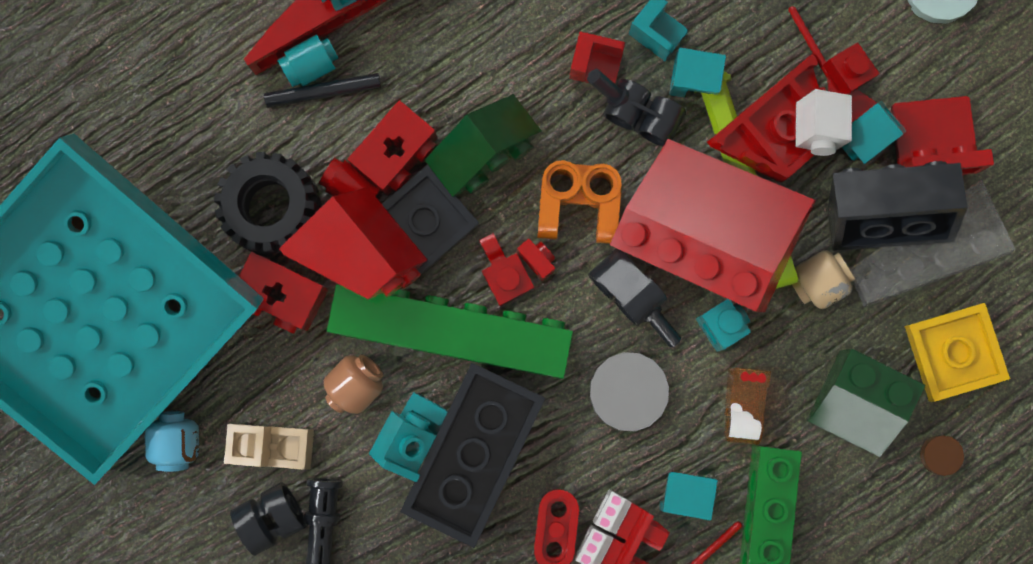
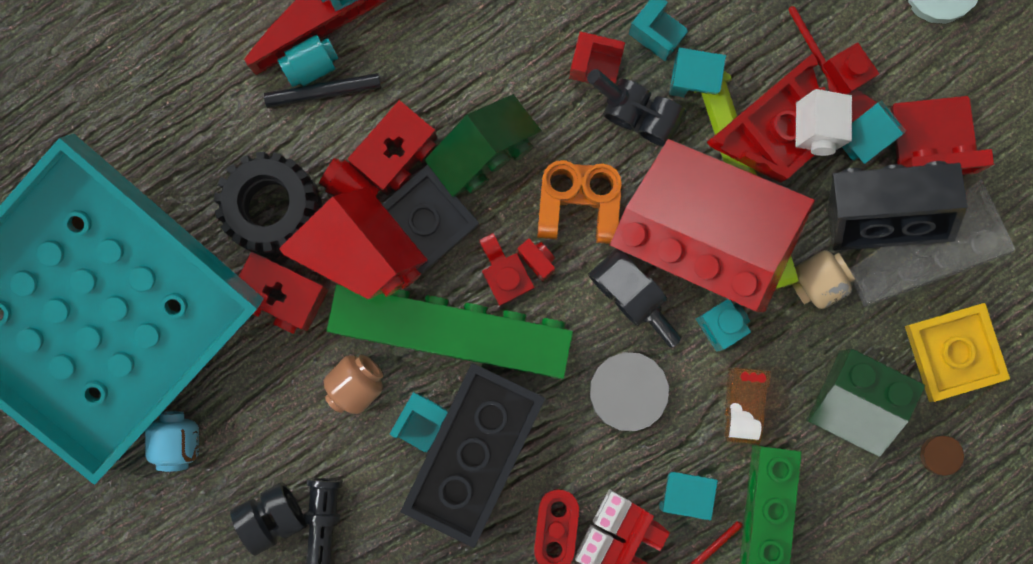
(268, 446): tan slope -> none
(403, 444): teal brick -> none

